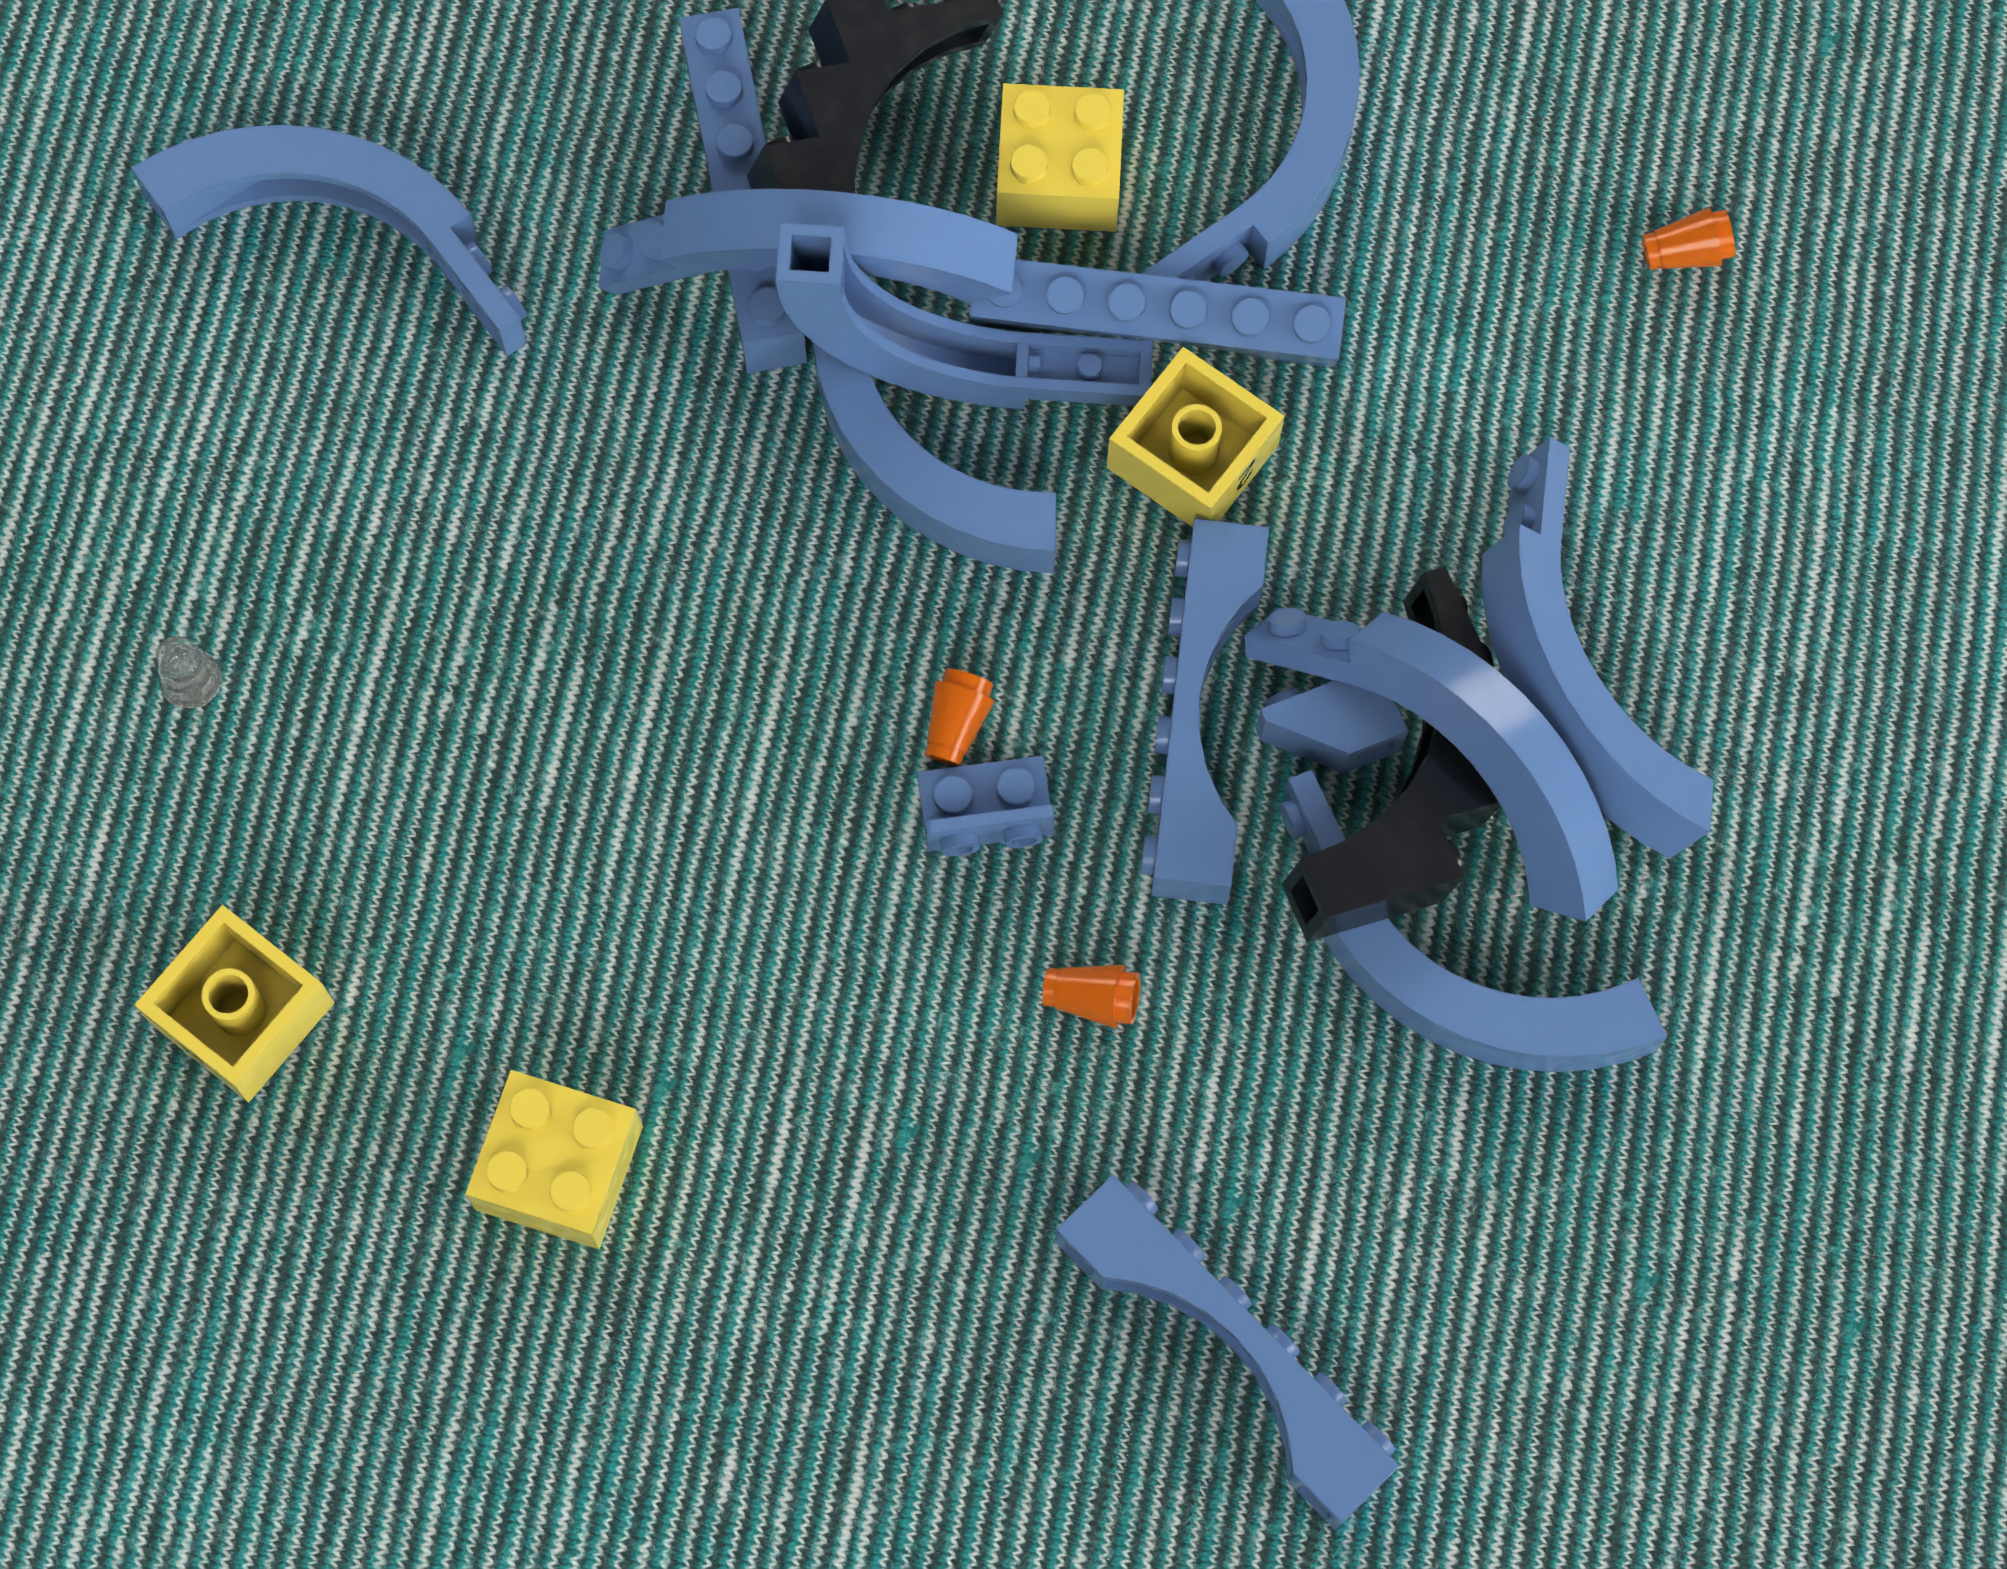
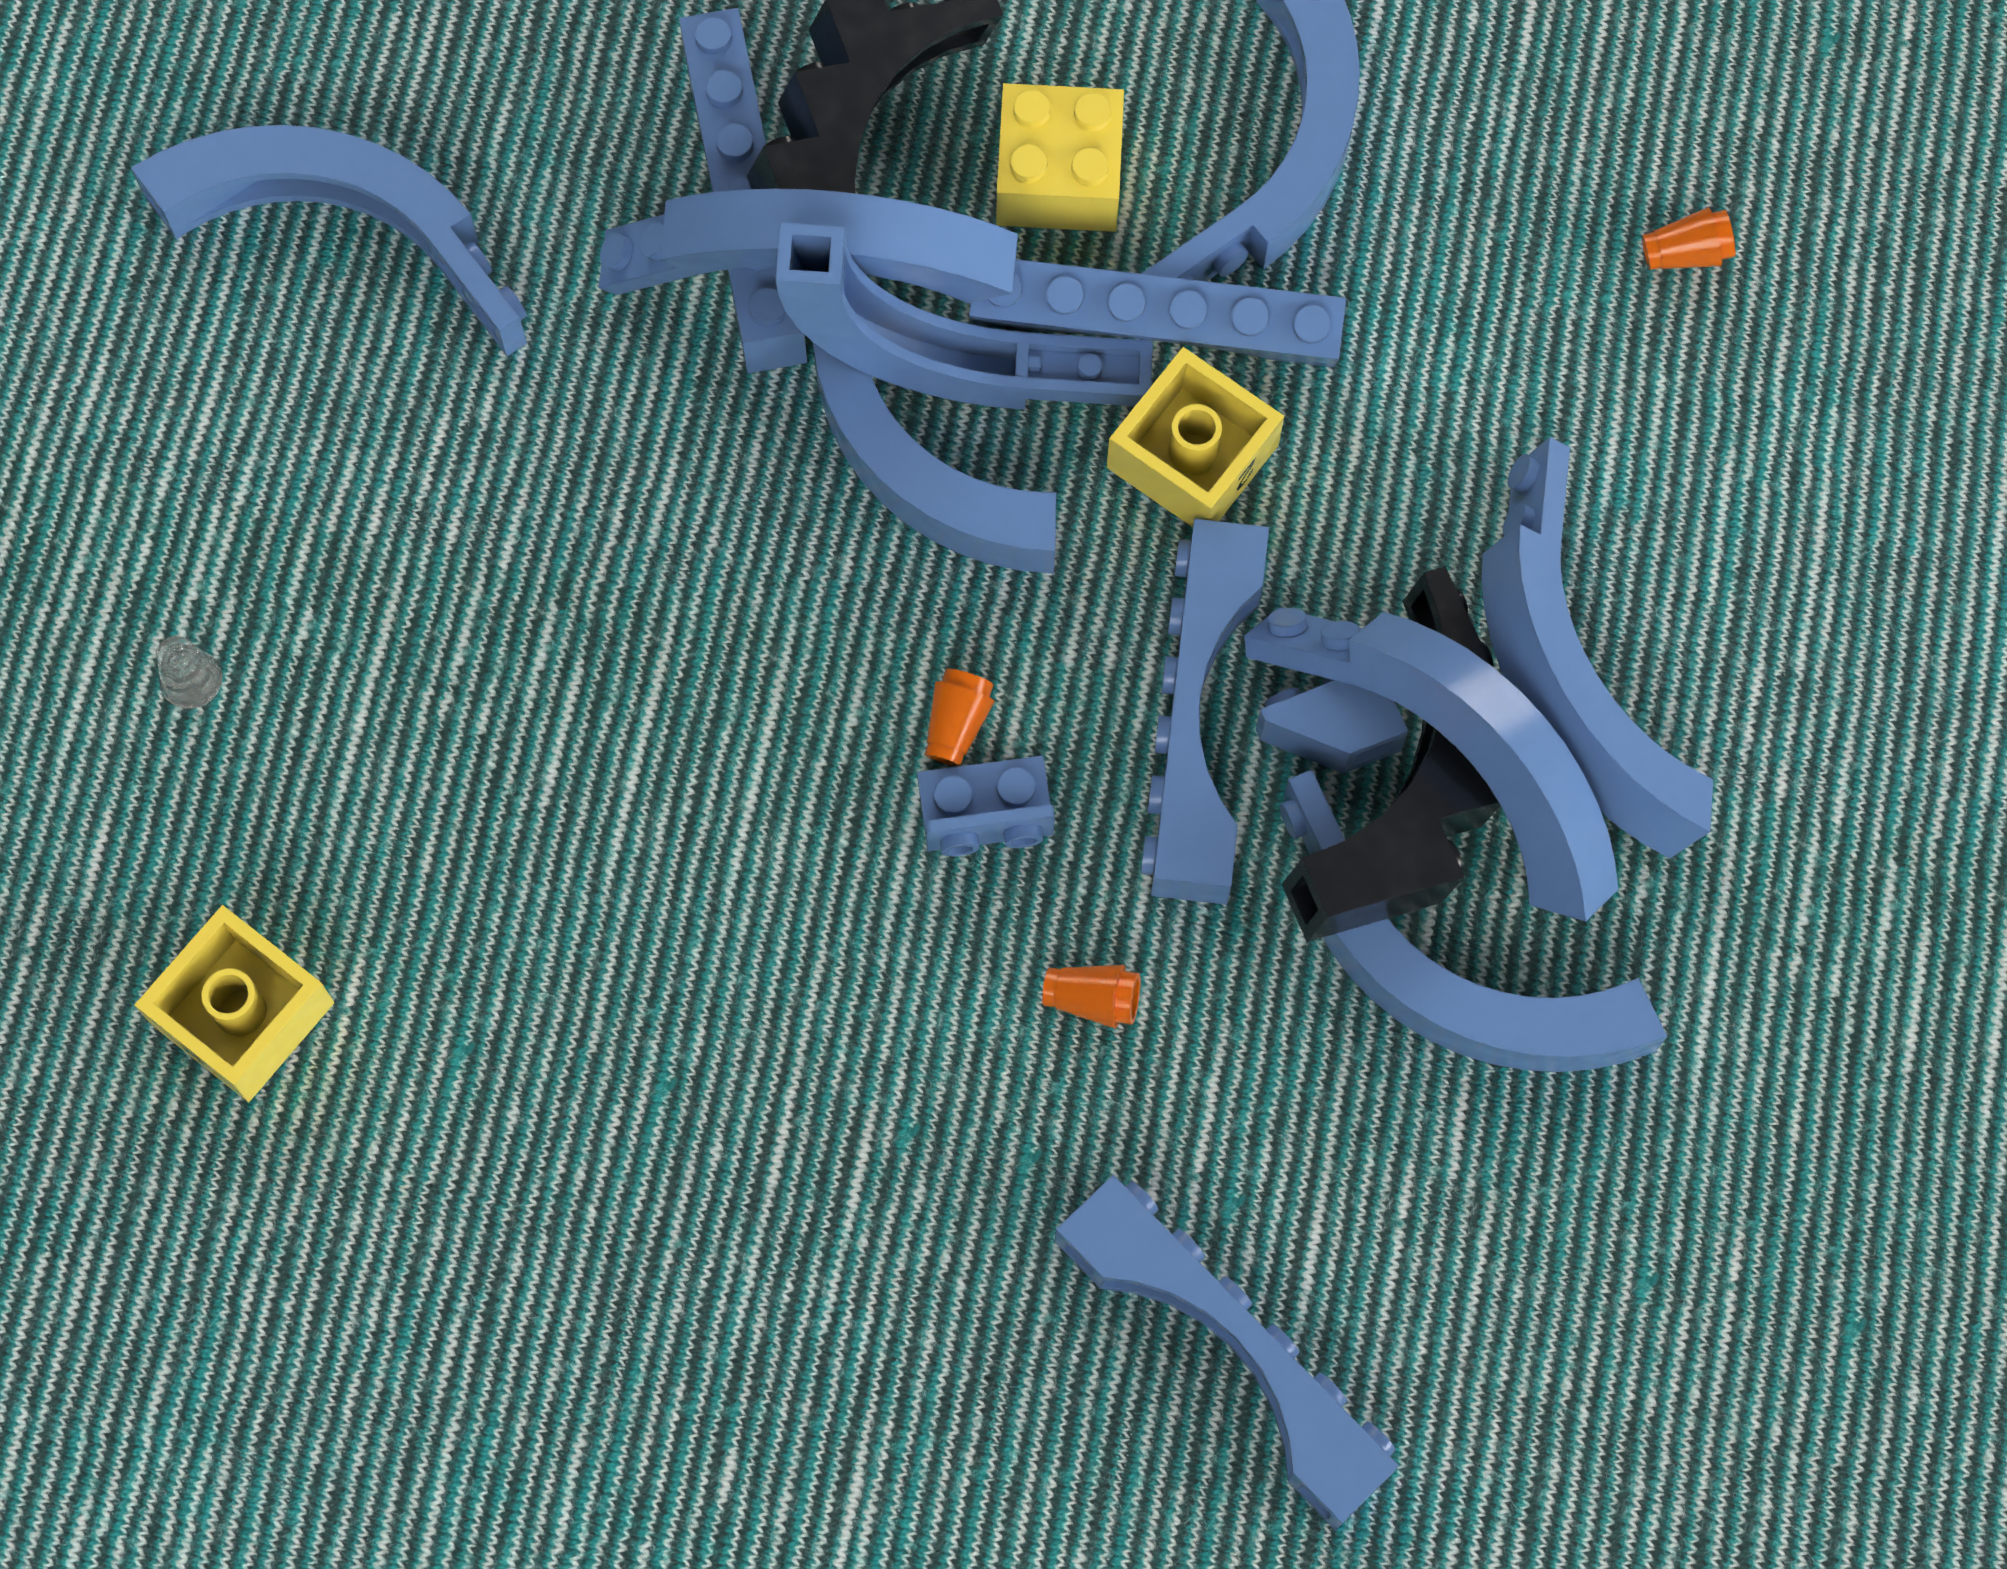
(554, 1159): light yellow brick -> none

